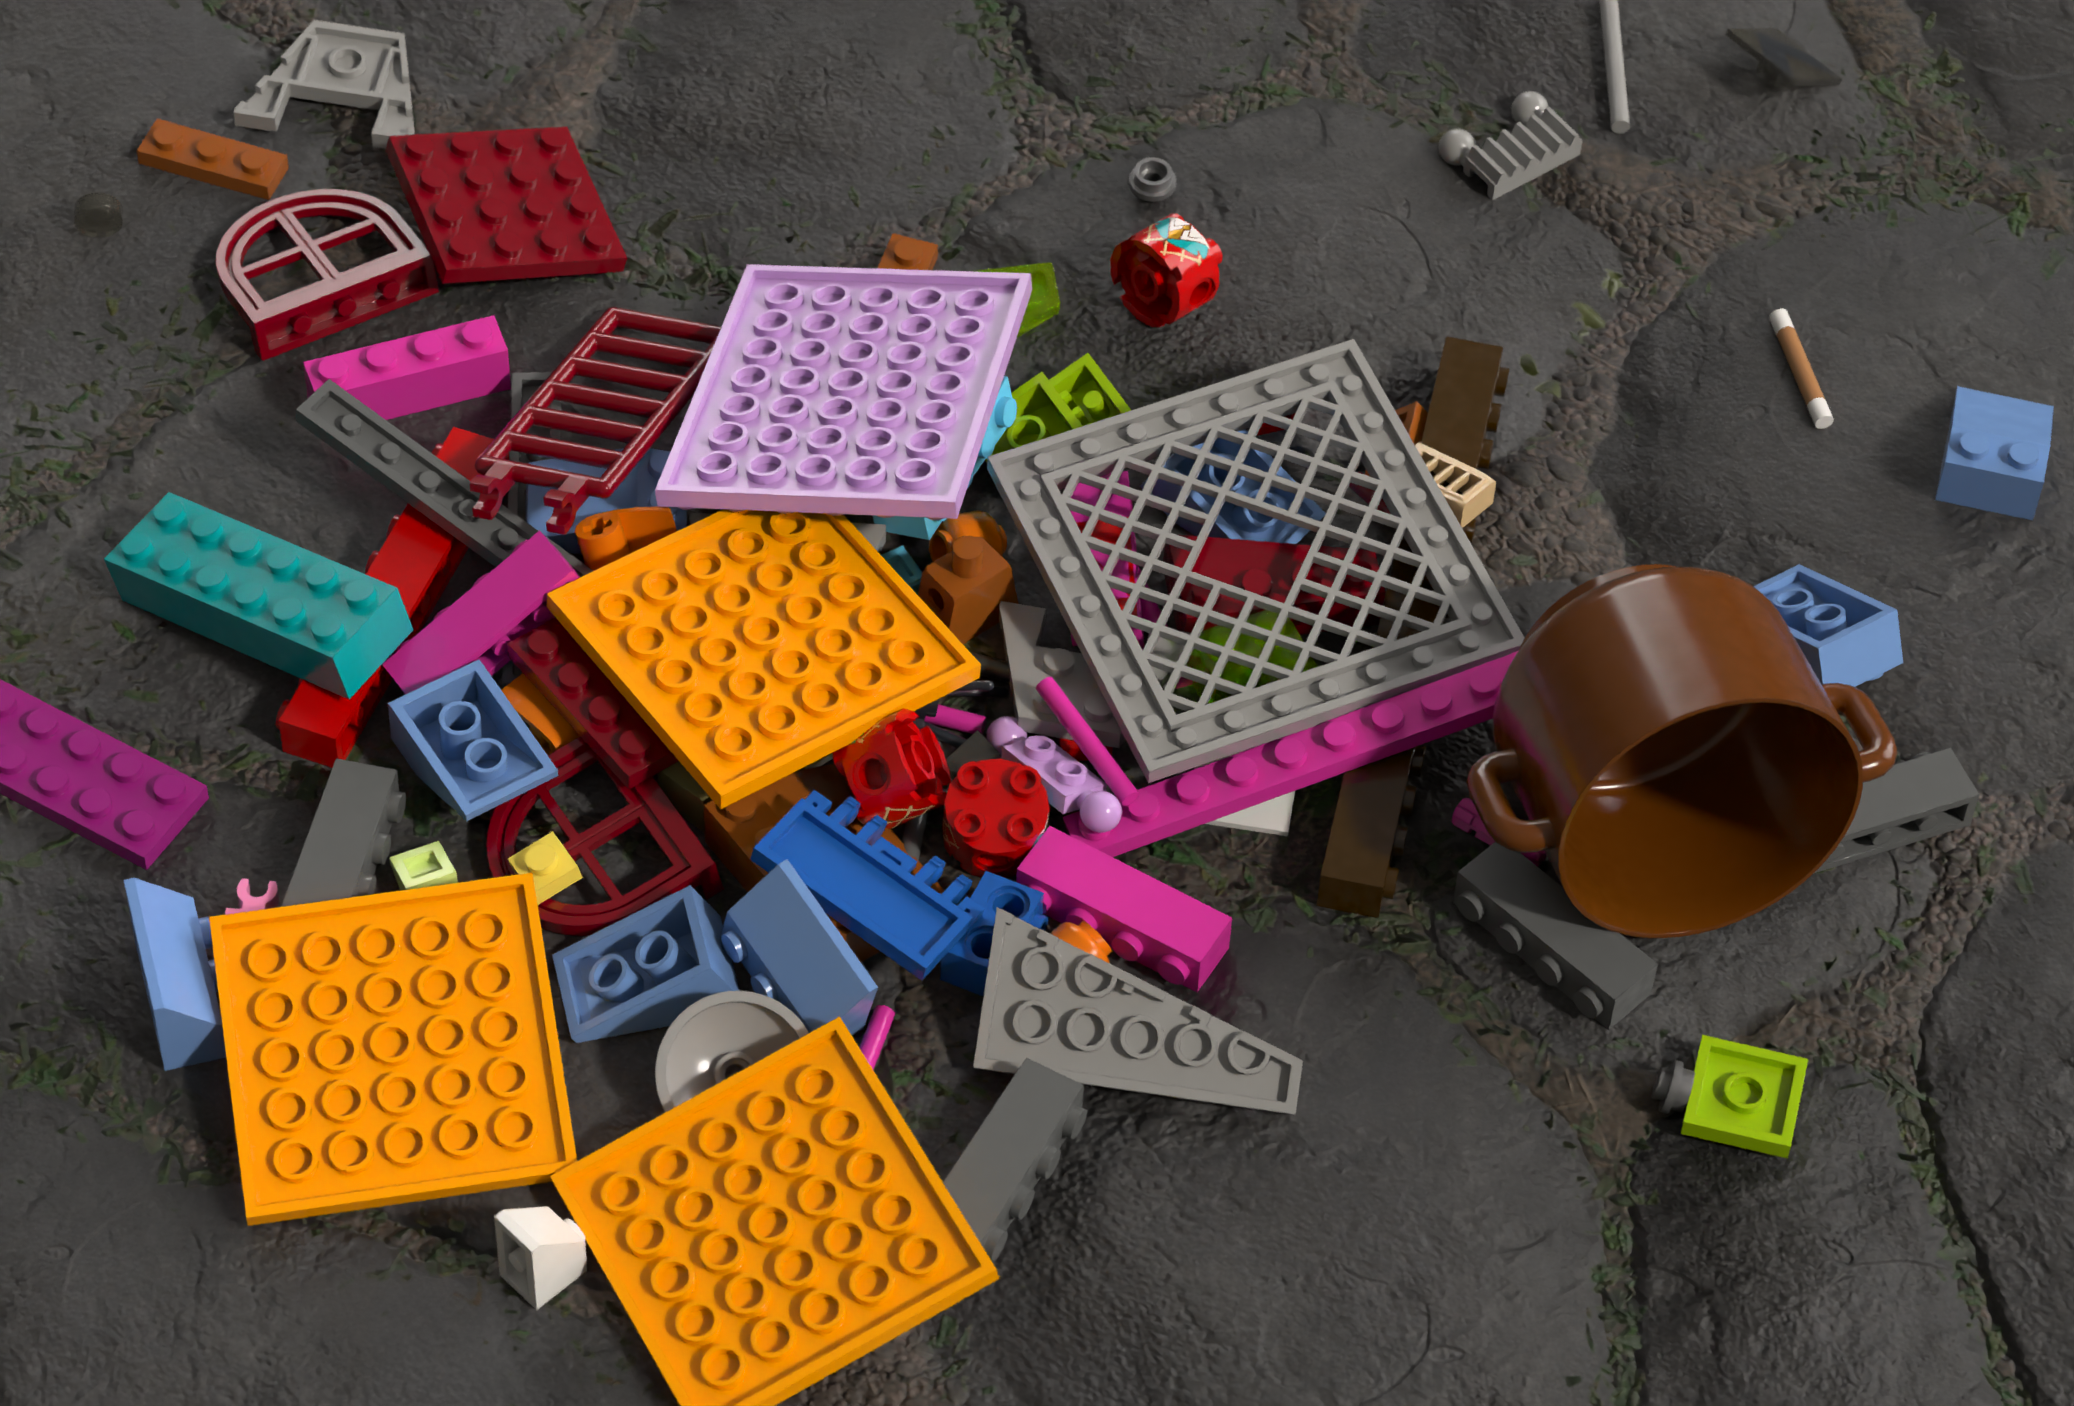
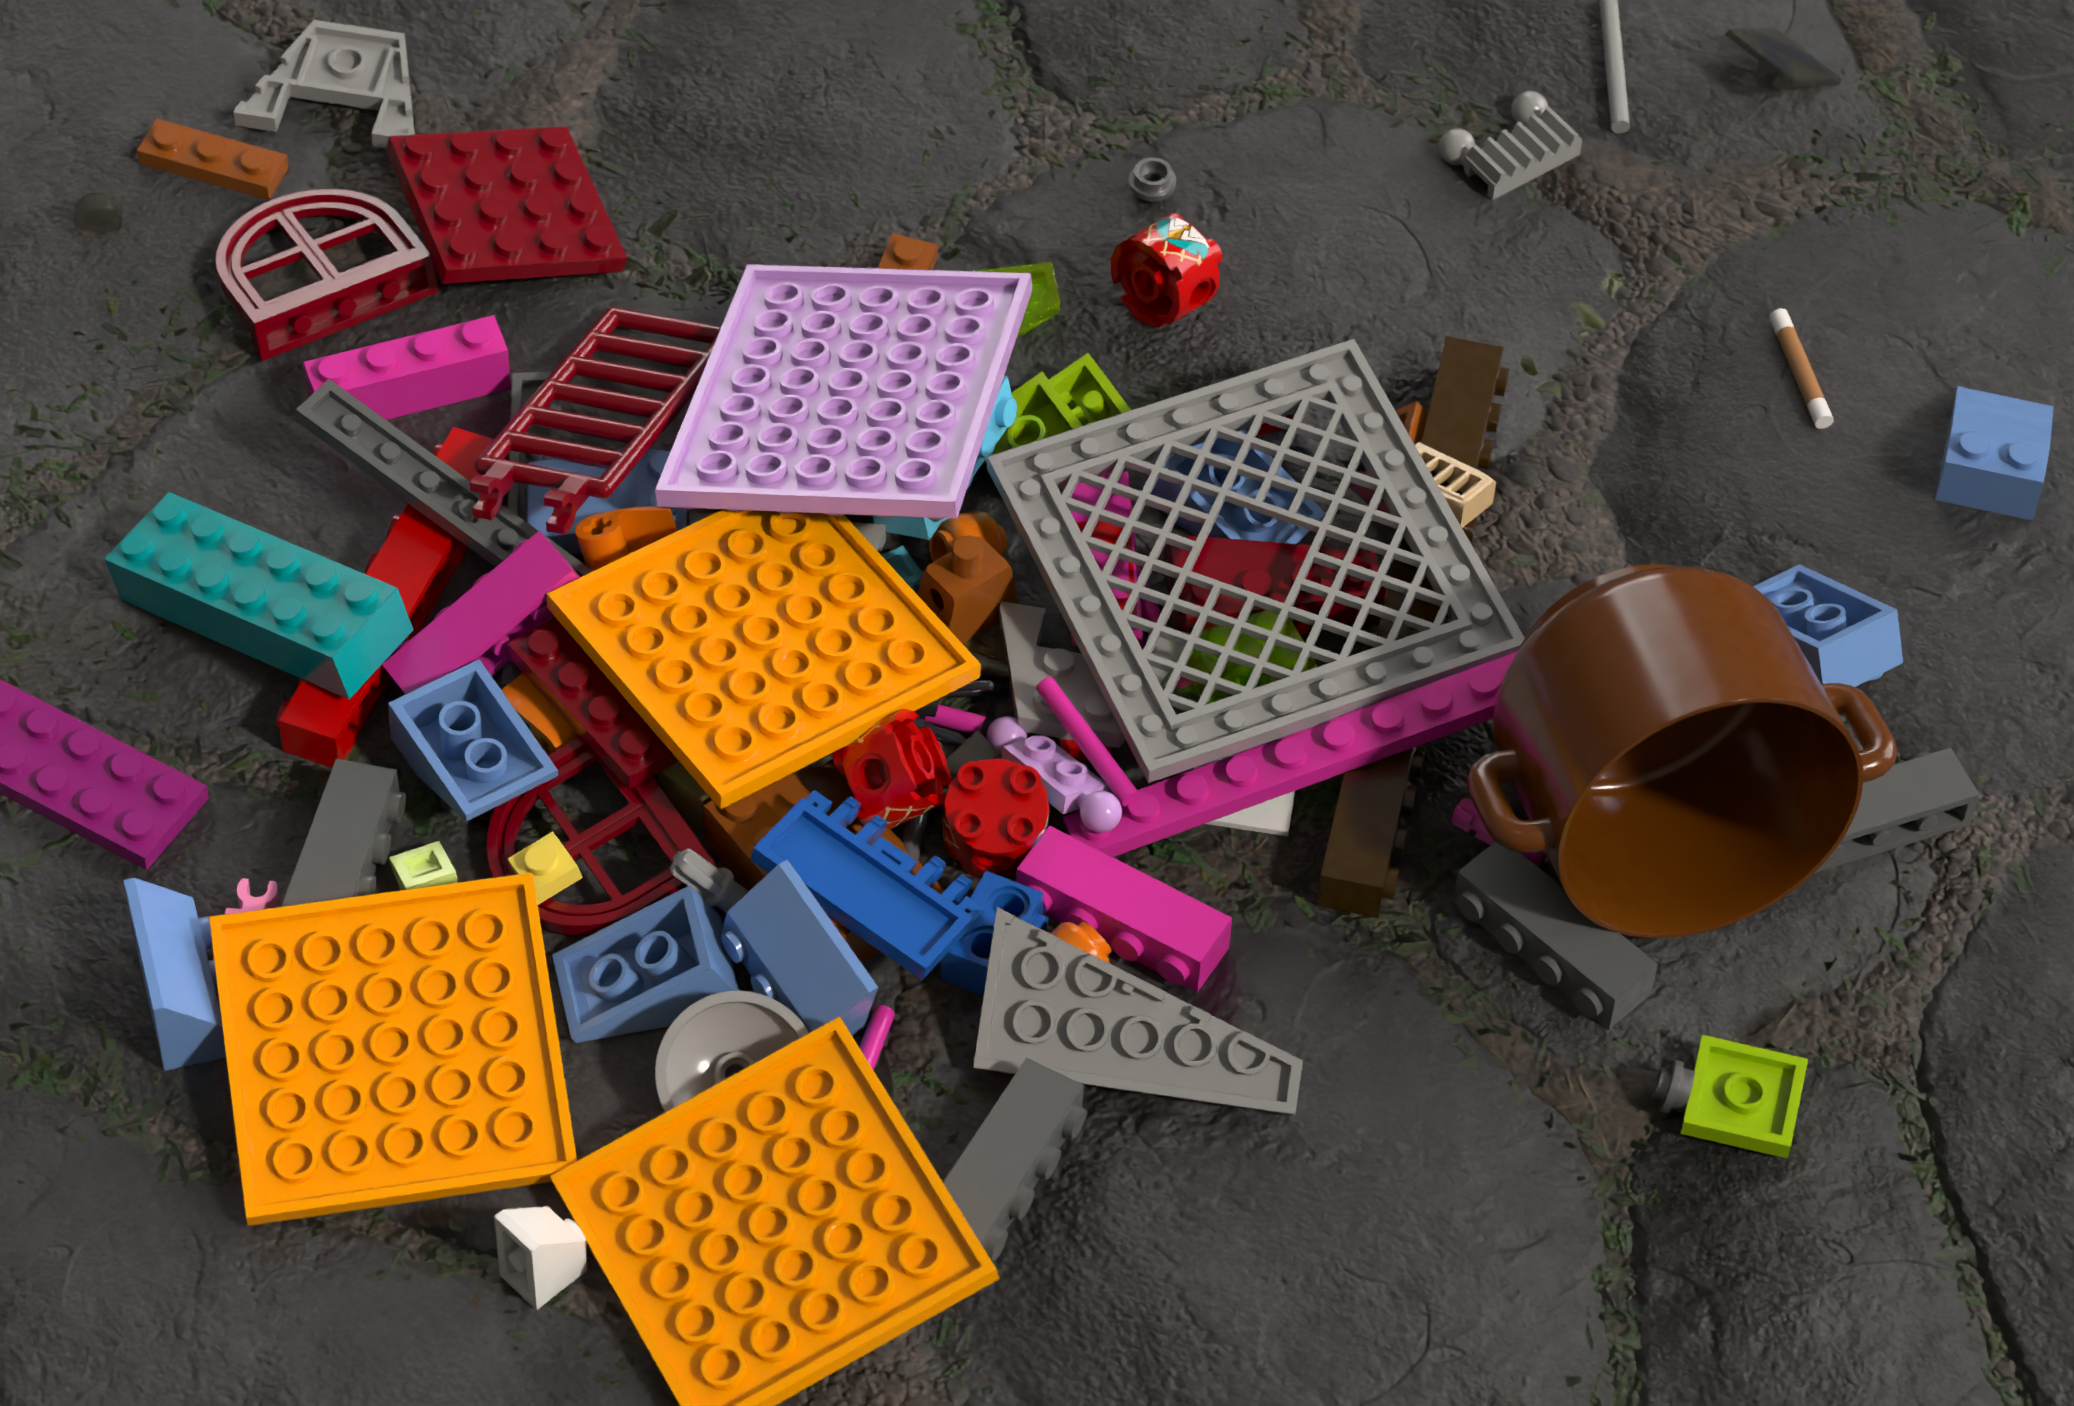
(712, 884): none -> light grey axle

